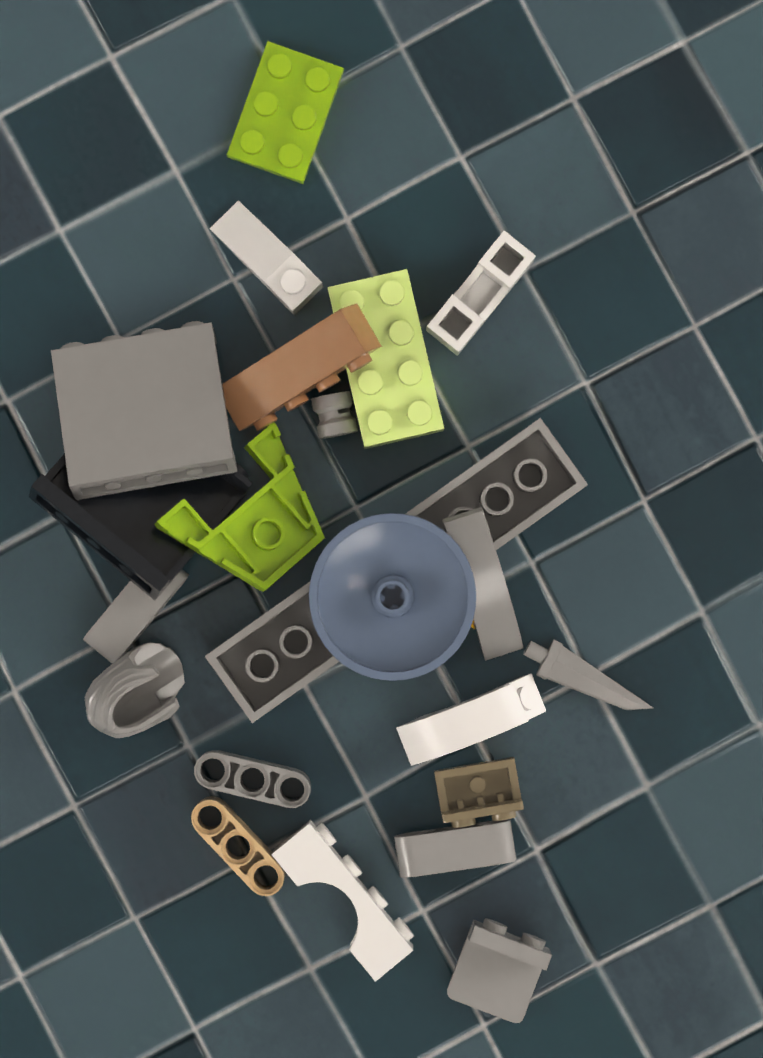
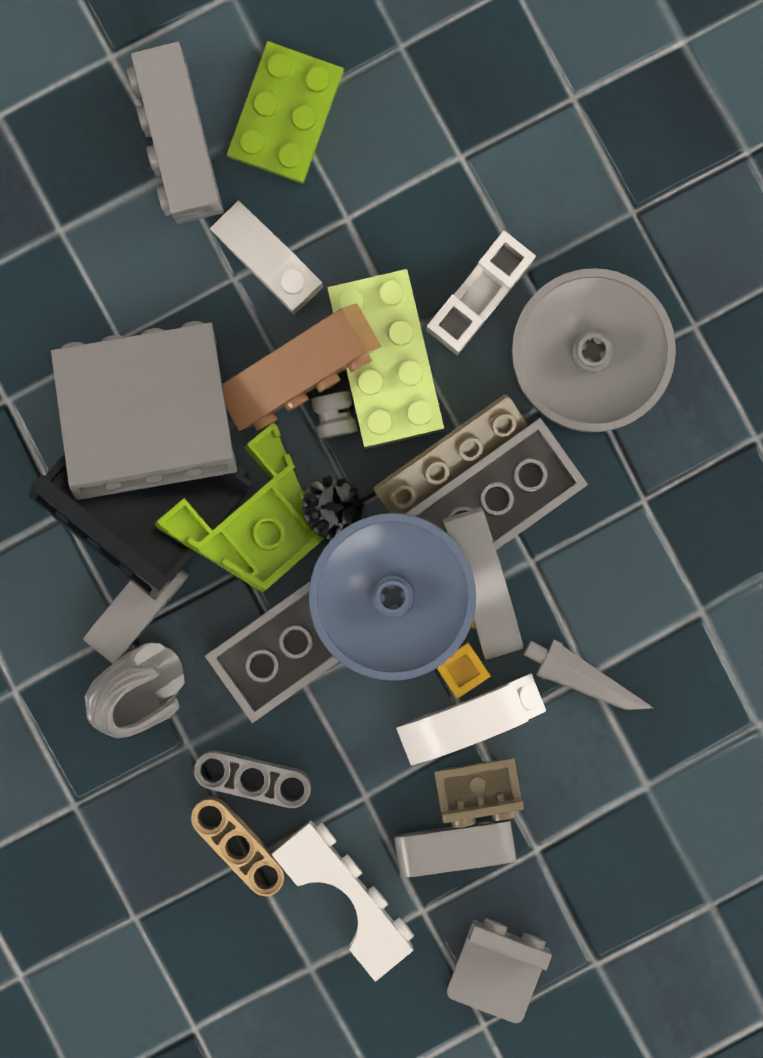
(177, 133): none -> light grey brick
(320, 493): none -> black gear
(451, 456): none -> dark tan bracket
(463, 671): none -> yellow plate
(593, 350): none -> light grey dish

